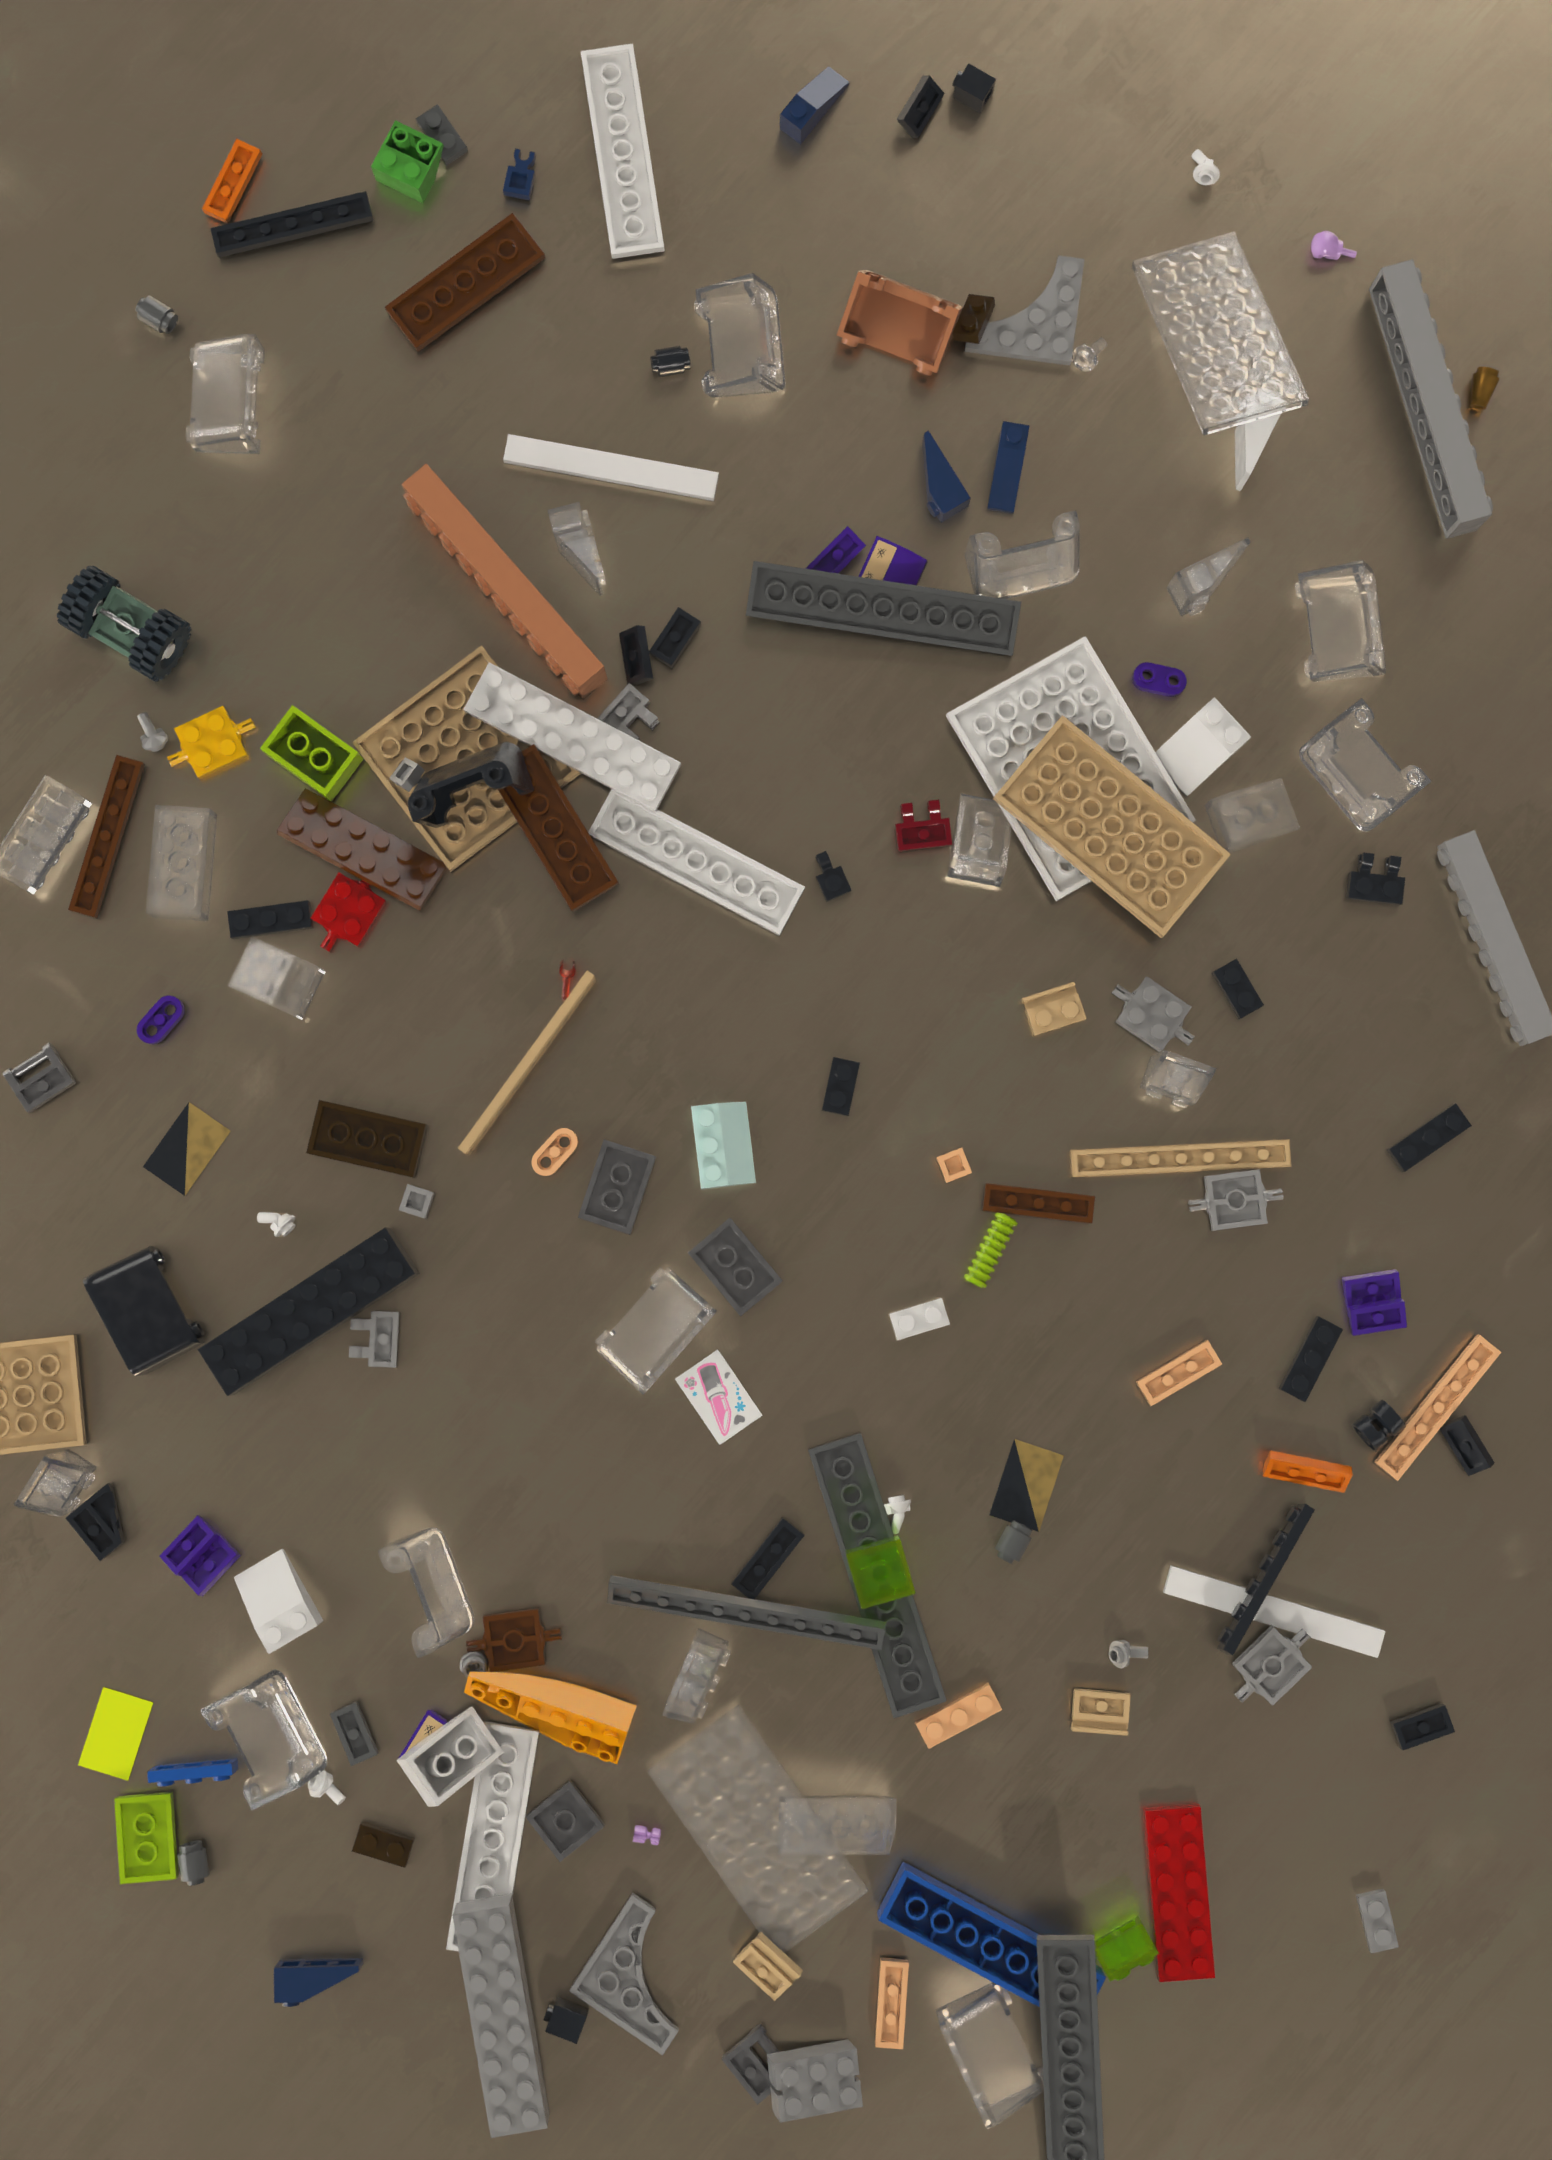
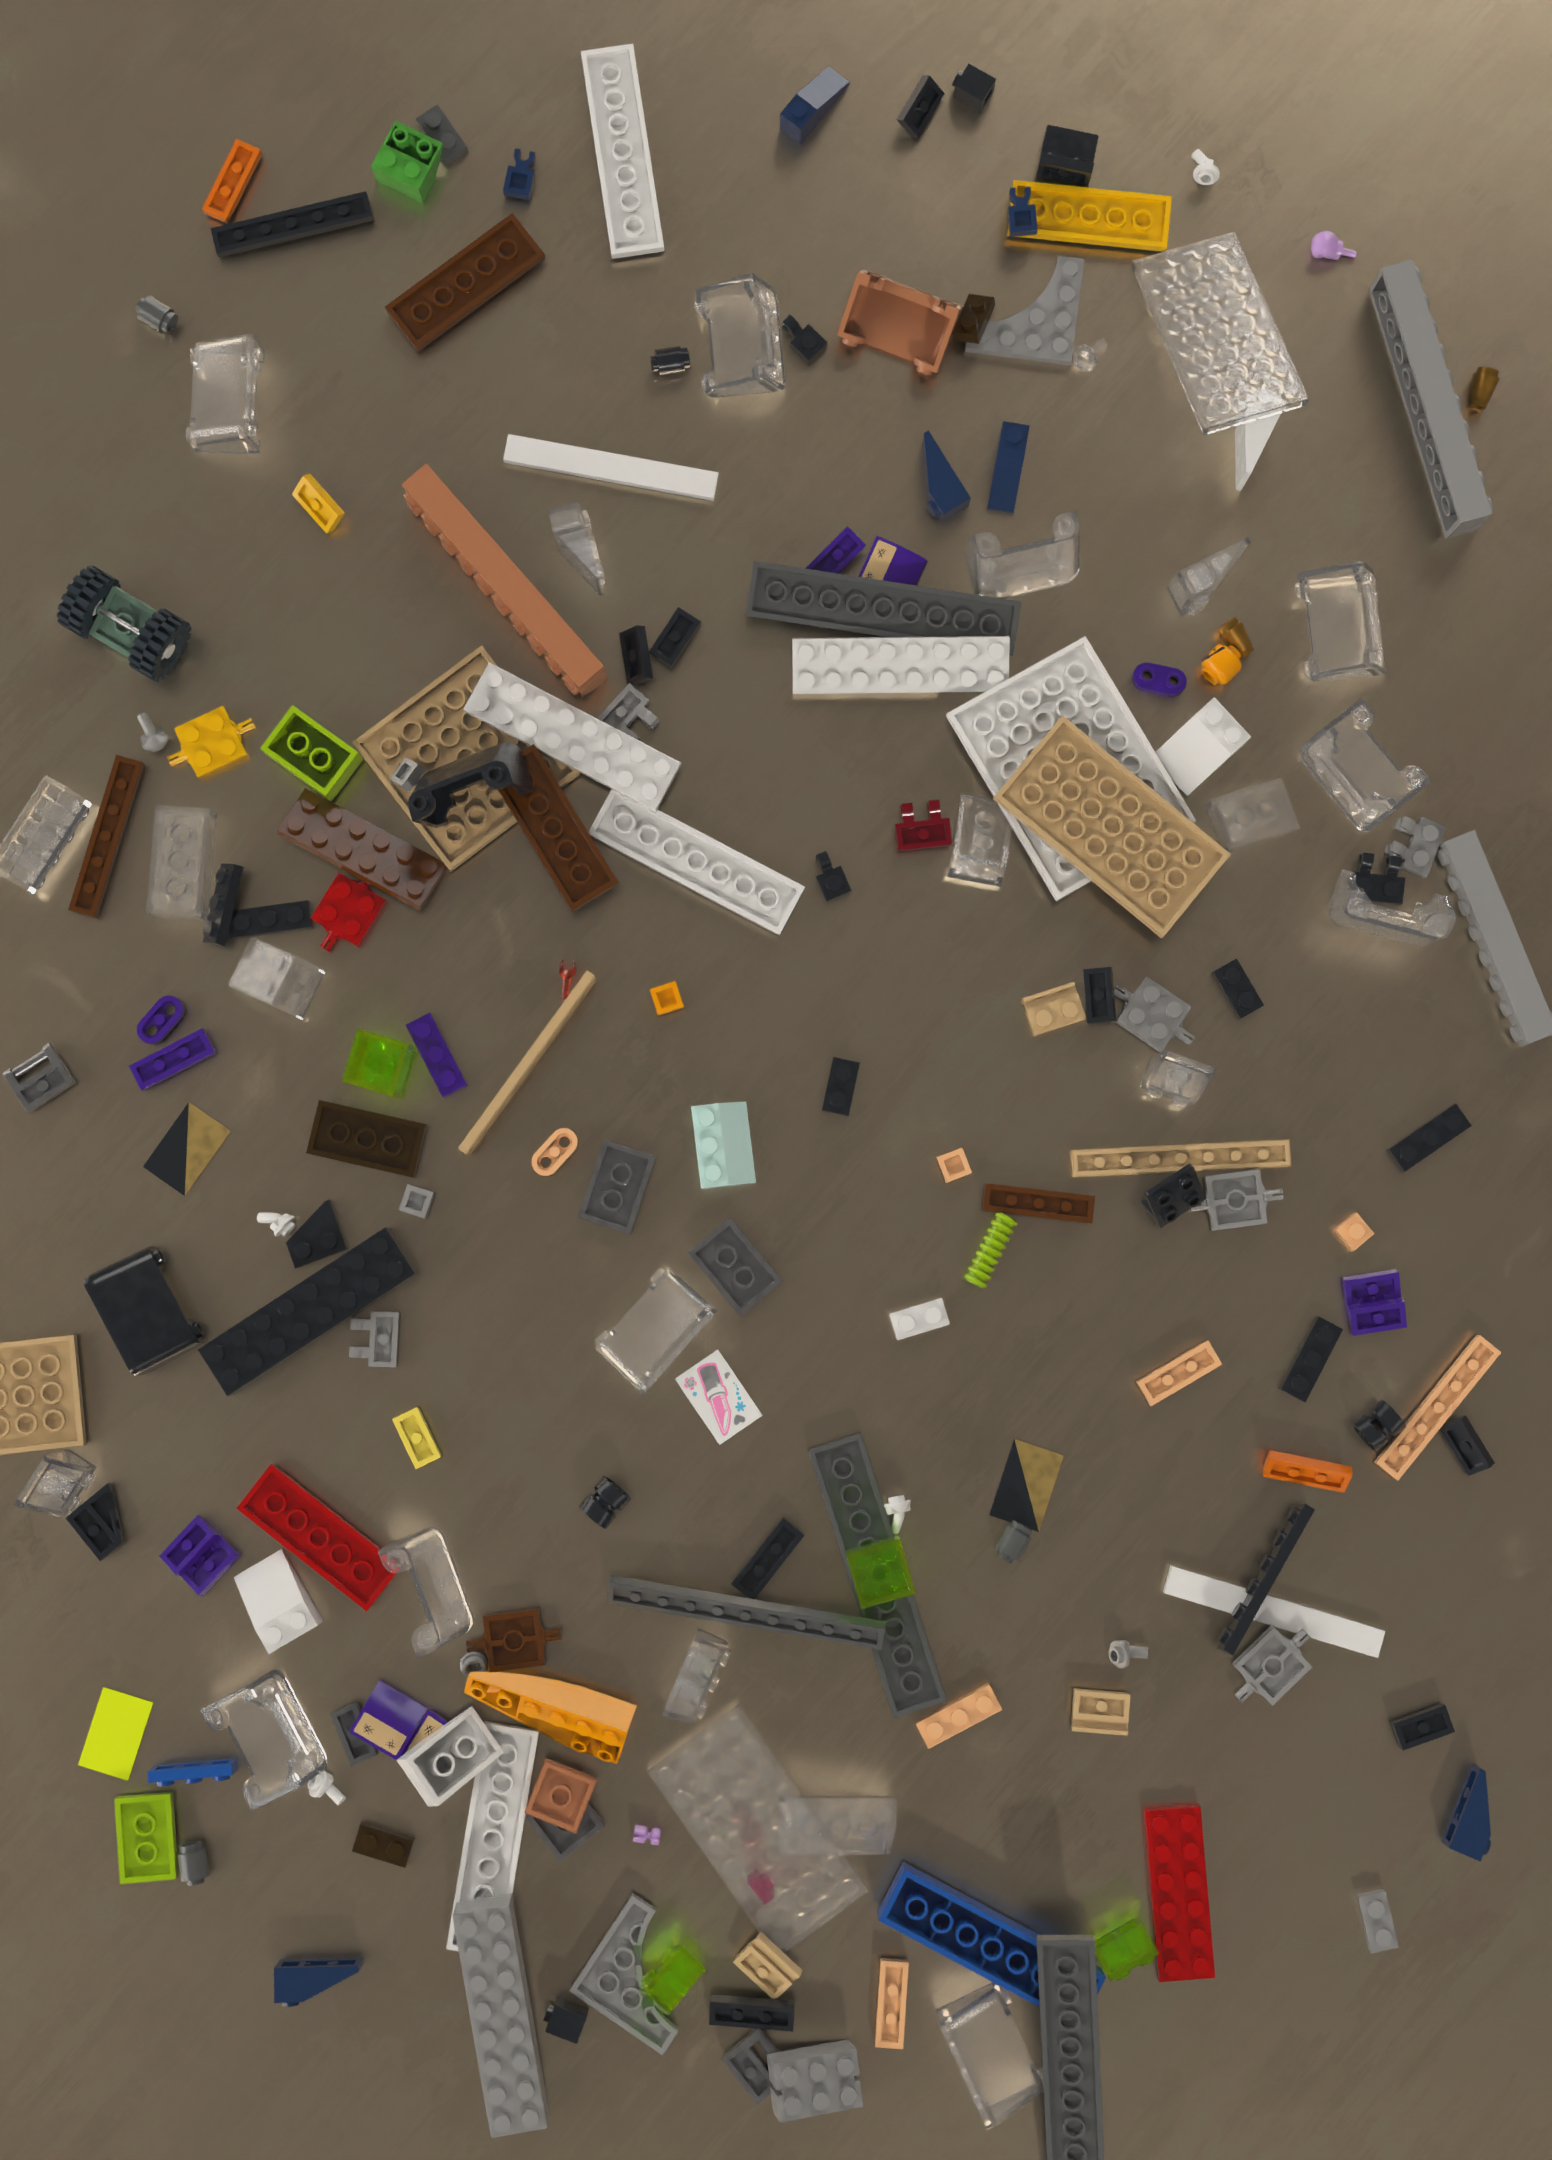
(172, 1059): none -> dark purple plate
(222, 904): none -> black plate
(317, 1237): none -> black wing
(317, 1536): none -> red plate
(318, 503): none -> yellow plate
(379, 1063): none -> clear neon green brick
(388, 1720): none -> dark purple slope
(417, 1437): none -> light yellow plate
(436, 1055): none -> dark purple plate
(561, 1795): none -> nougat tile
(604, 1503): none -> black wheel
(666, 998): none -> light orange plate
(671, 1978): none -> clear neon green brick
(751, 2012): none -> black plate
(761, 1885): none -> clear pink plate
(805, 341): none -> black plate
(899, 664): none -> white plate
(1021, 215): none -> dark blue plate
(1067, 156): none -> black bracket
(1098, 216): none -> yellow plate
(1099, 995): none -> black plate
(1174, 1196): none -> black bracket
(1221, 664): none -> light orange head
(1235, 634): none -> pearl gold cone
(1353, 910): none -> clear windscreen
(1354, 1231): none -> light nougat plate
(1422, 845): none -> light grey plate
(1470, 1822): none -> dark blue slope

